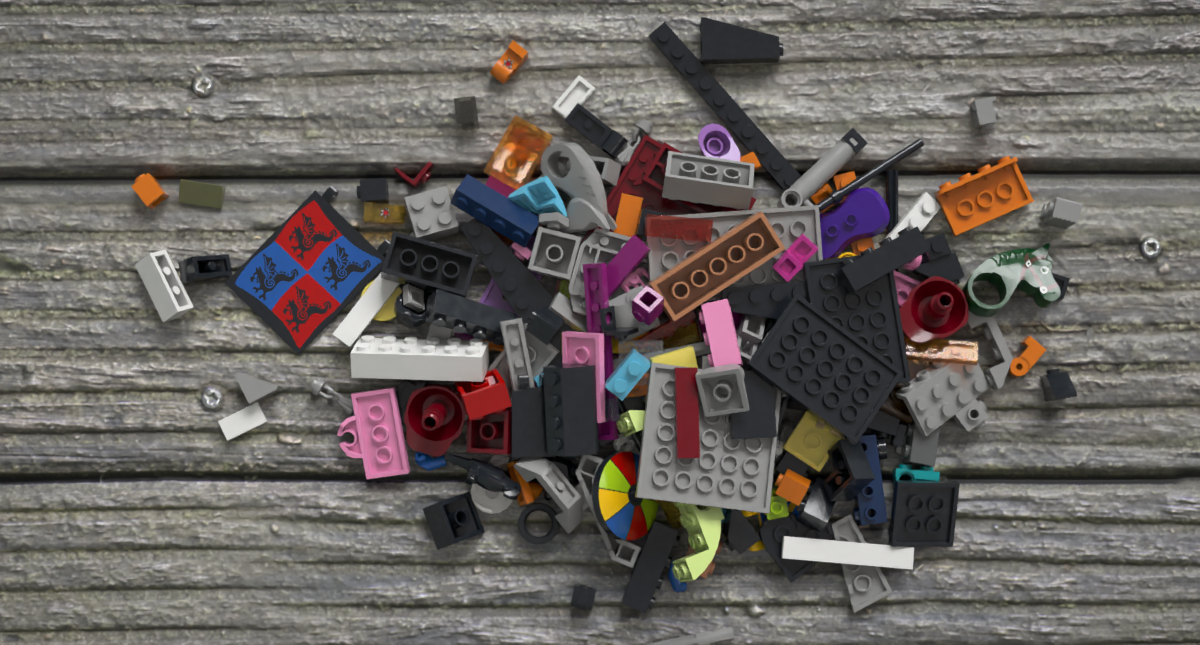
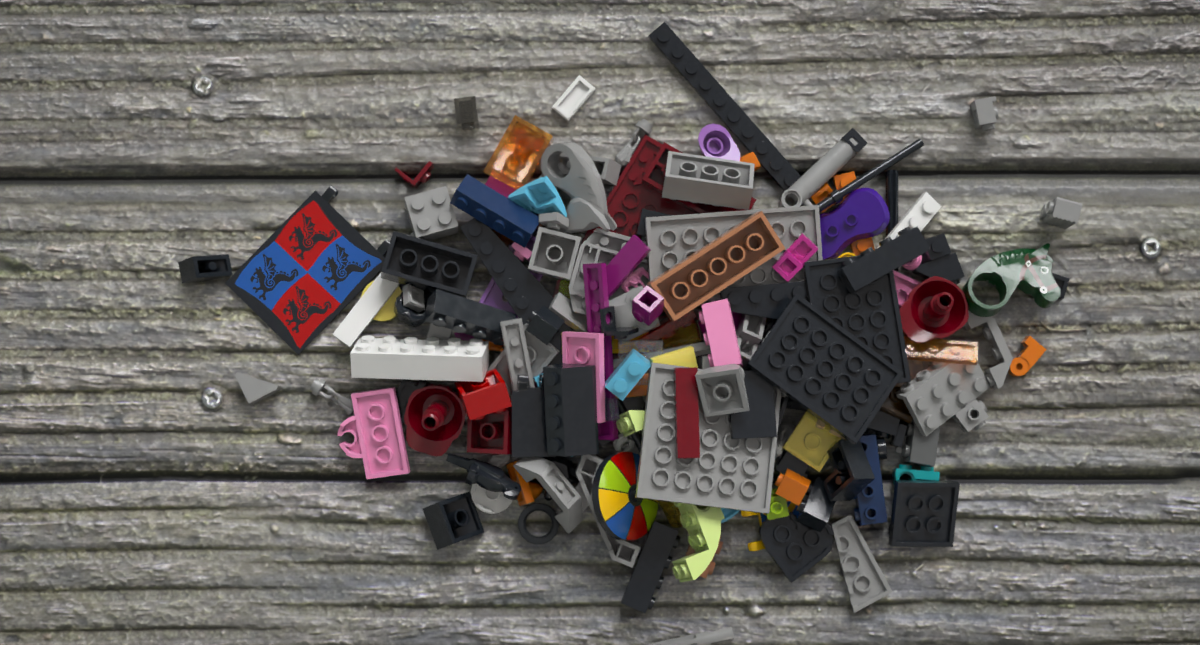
(149, 190): orange brick -> none
(164, 285): white brick -> none
(201, 194): olive slope -> none
(242, 421): white tile -> none
(373, 190): black brick -> none
(383, 214): clear yellow leg -> none
(429, 463): blue arm -> none
(509, 62): orange leg -> none
(583, 597): black brick -> none
(596, 131): black plate -> none
(628, 215): orange tile -> none
(675, 583): blue arm -> none
(678, 228): clear red plate -> none
(736, 45): black slope -> none
(738, 532): black slope -> none
(847, 552): white tile -> none
(983, 195): orange bracket -> none
(1057, 385): black slope -> none

